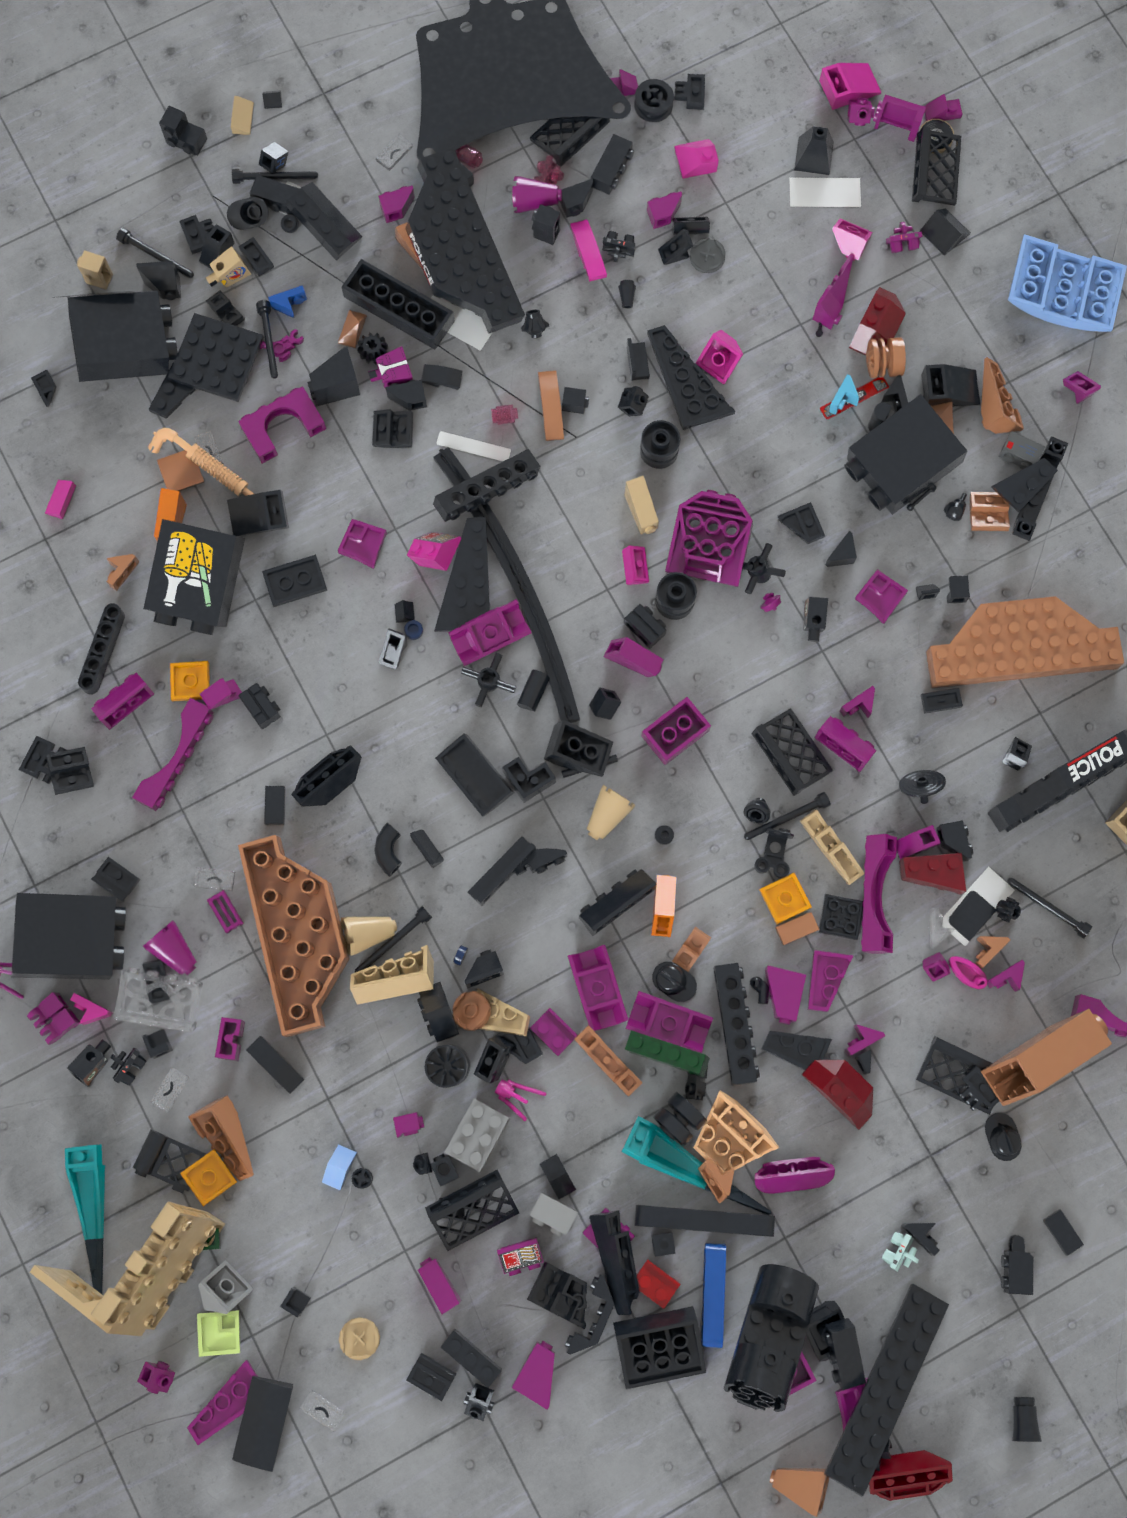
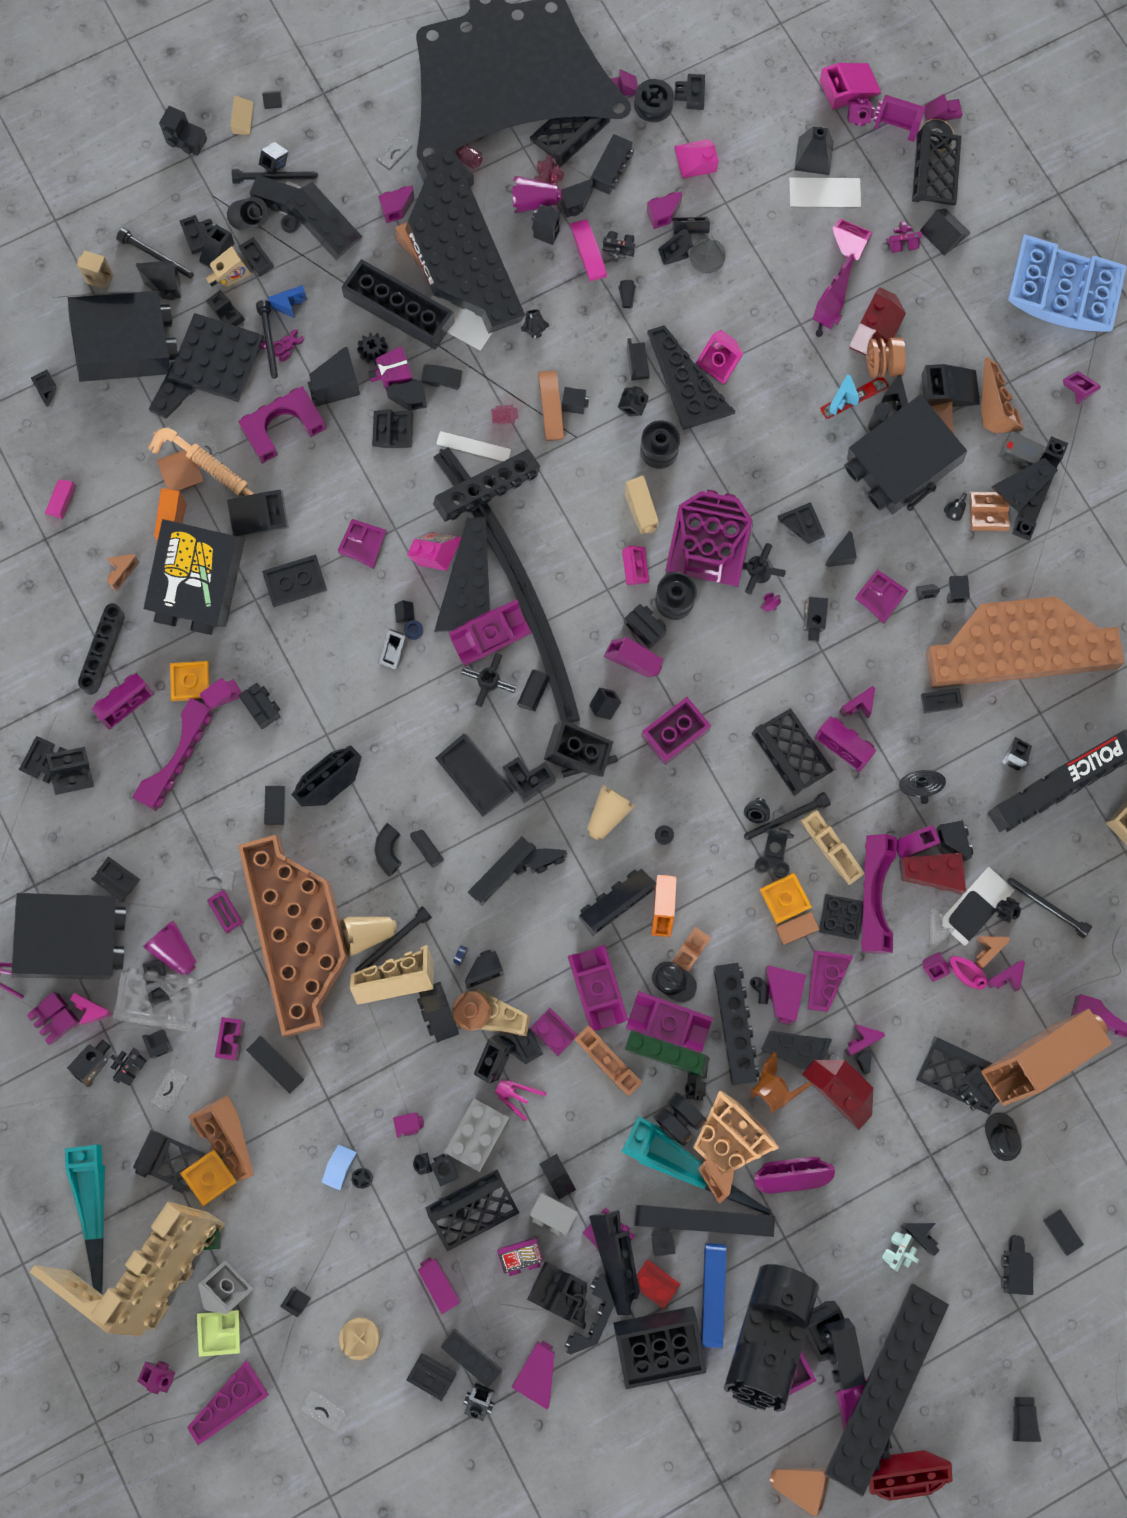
(262, 1423): black slope -> none
(352, 329): nougat slope -> none
(447, 1066): black wheel -> none
(774, 1088): none -> dark orange helmet

